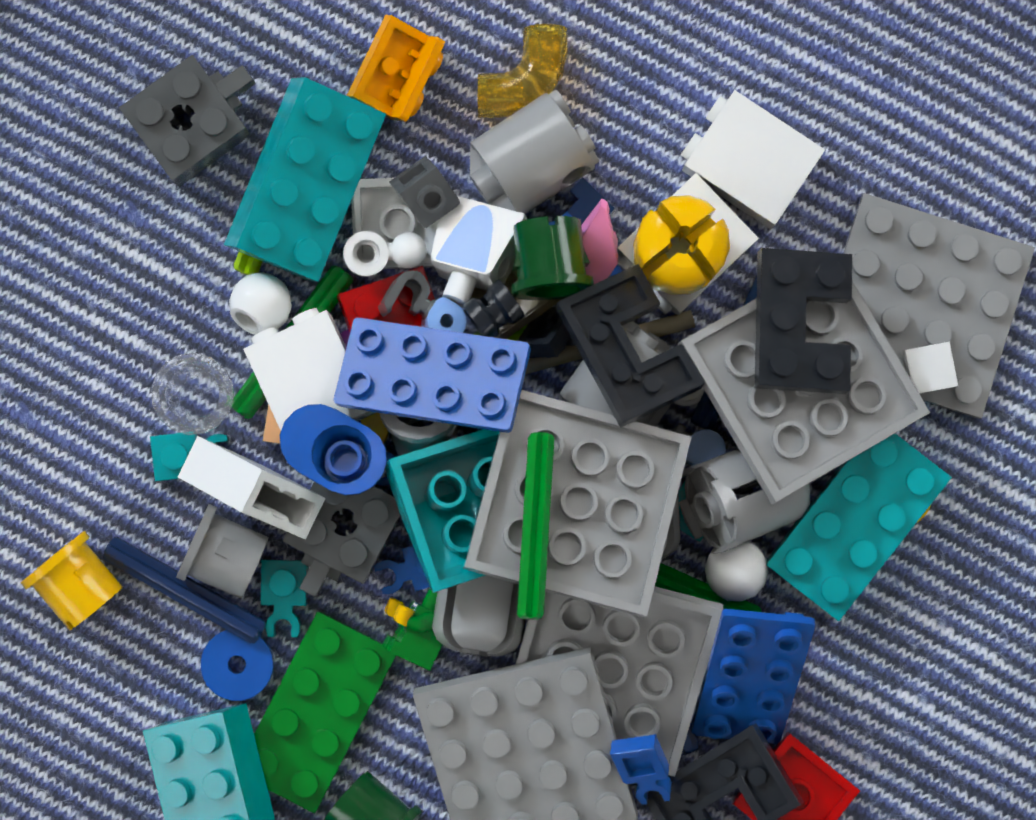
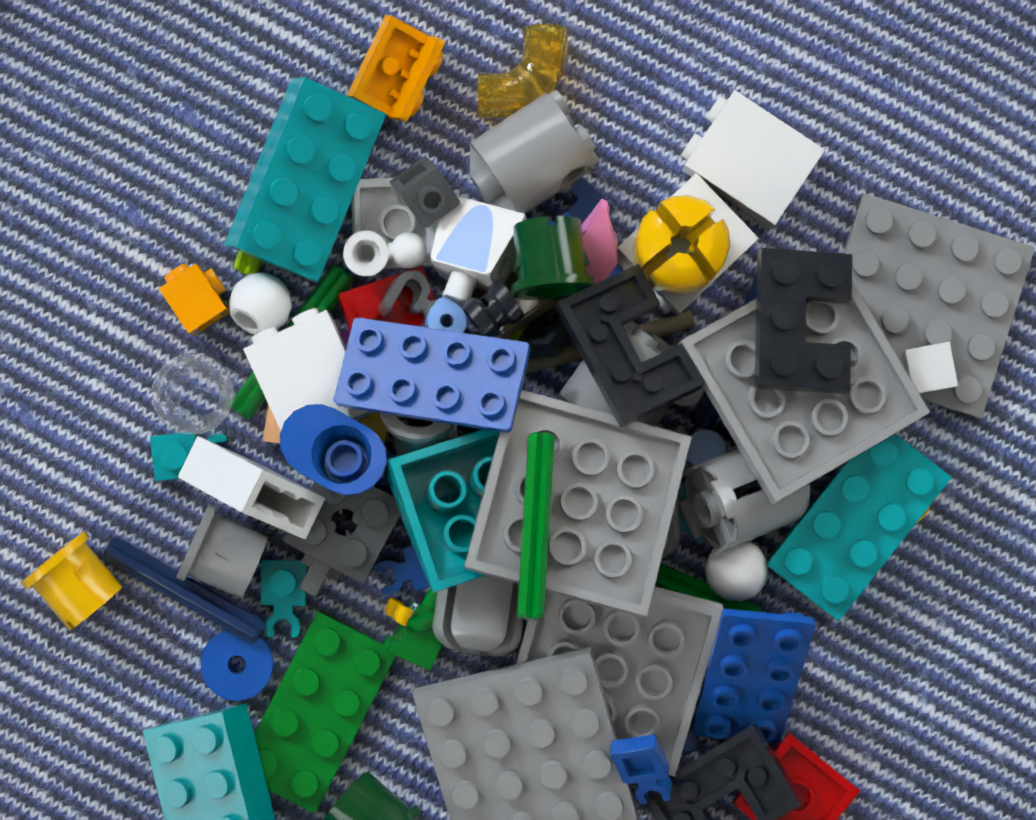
(188, 91): dark grey hinge -> none
(195, 297): none -> light orange brick

